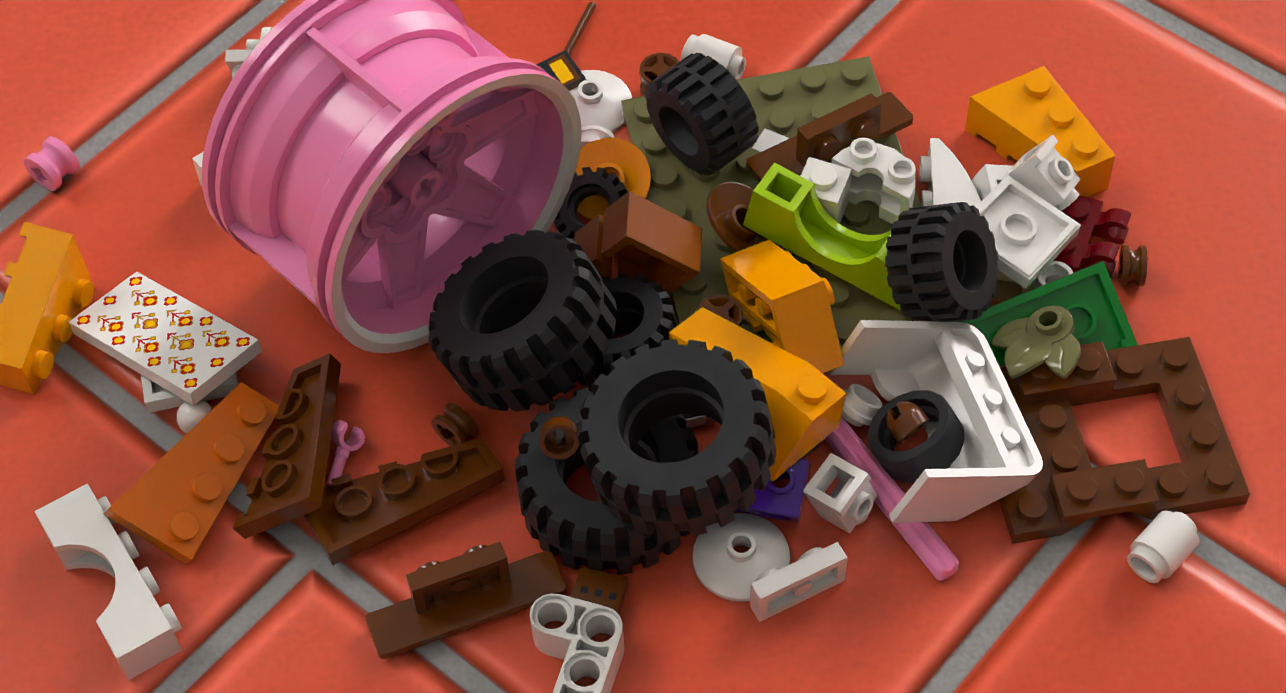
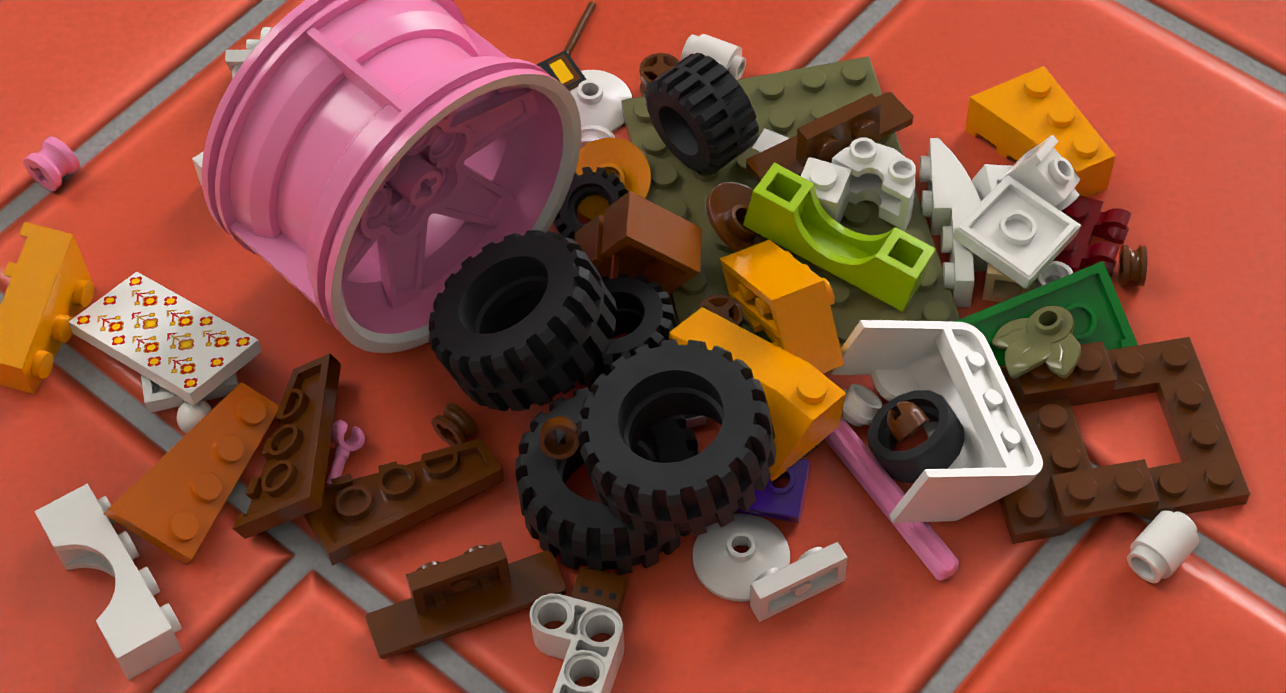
(851, 498): white brick -> none
(942, 263): black tyre -> none

